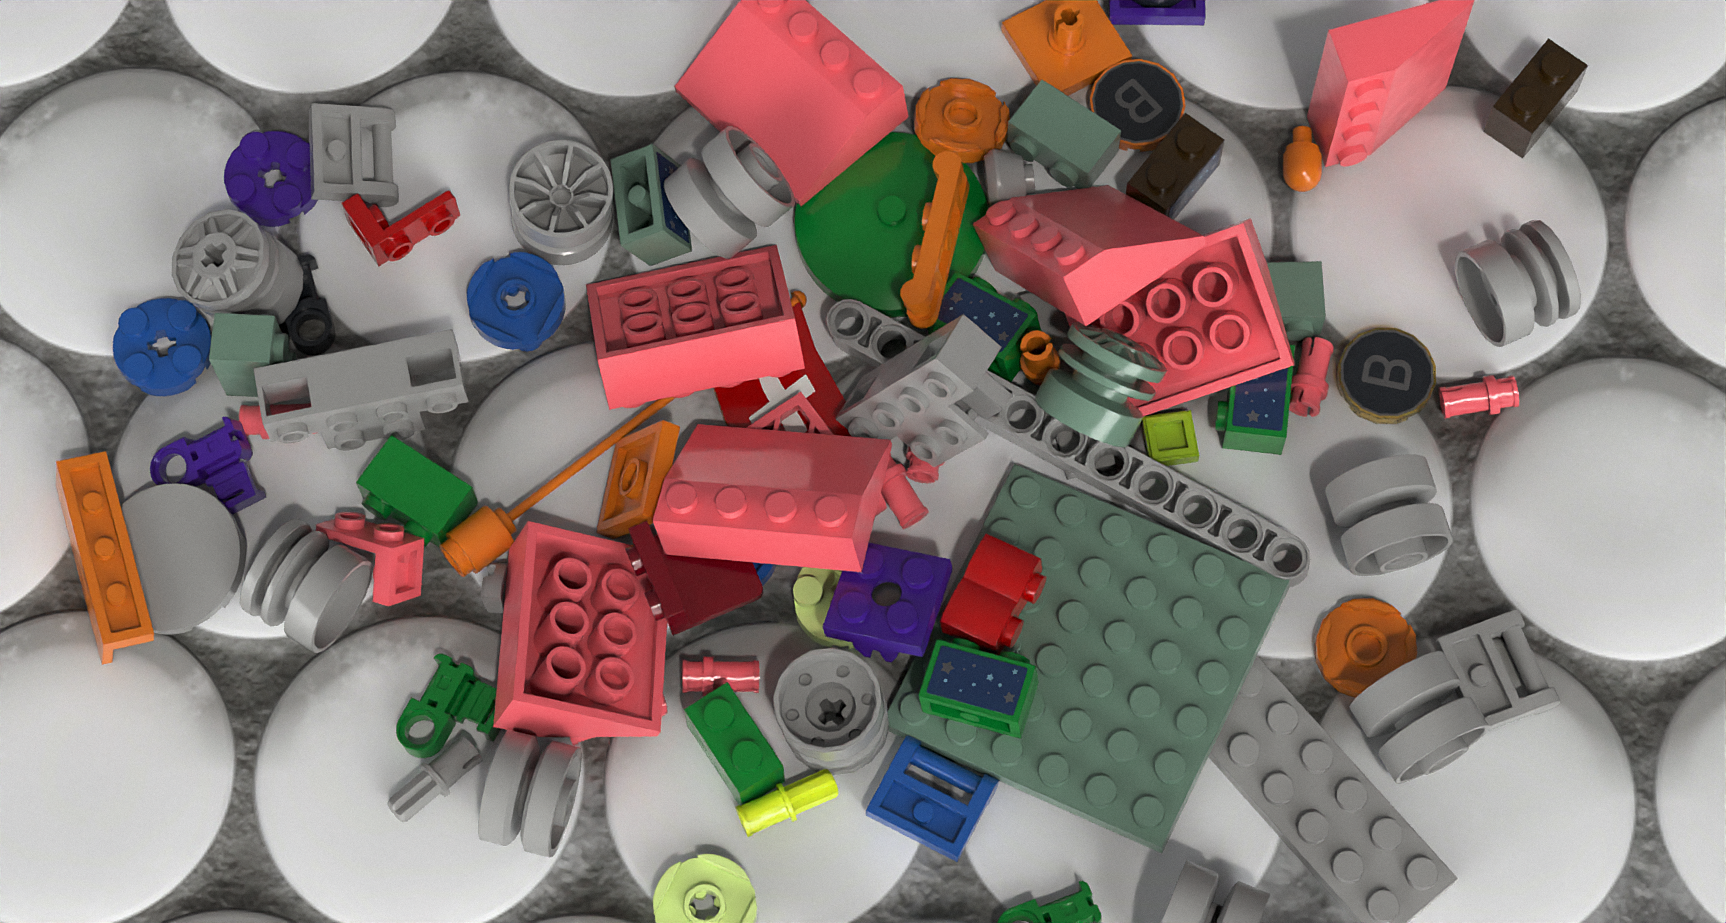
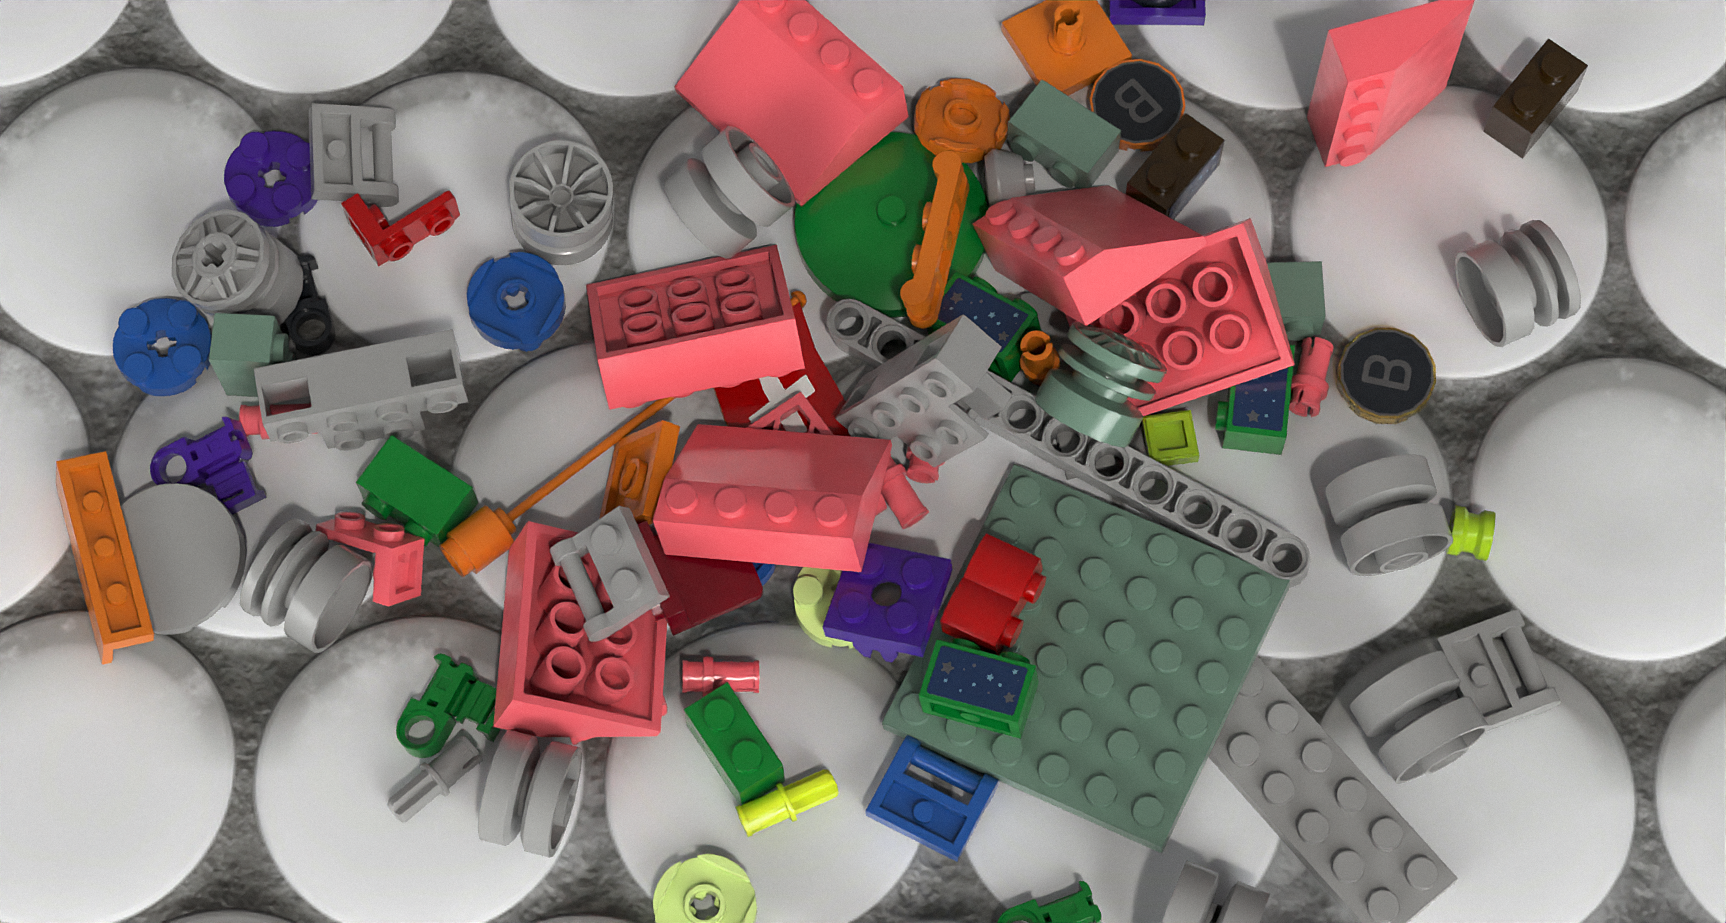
(494, 587): light grey tile -> none
(623, 567): none -> light grey plate
(644, 214): sand green brick -> none
(839, 684): light grey wheel -> none
(1302, 161): orange cylinder -> none
(1362, 644): orange tile -> none
(1471, 532): none -> lime wheel
(1479, 396): coral pin -> none

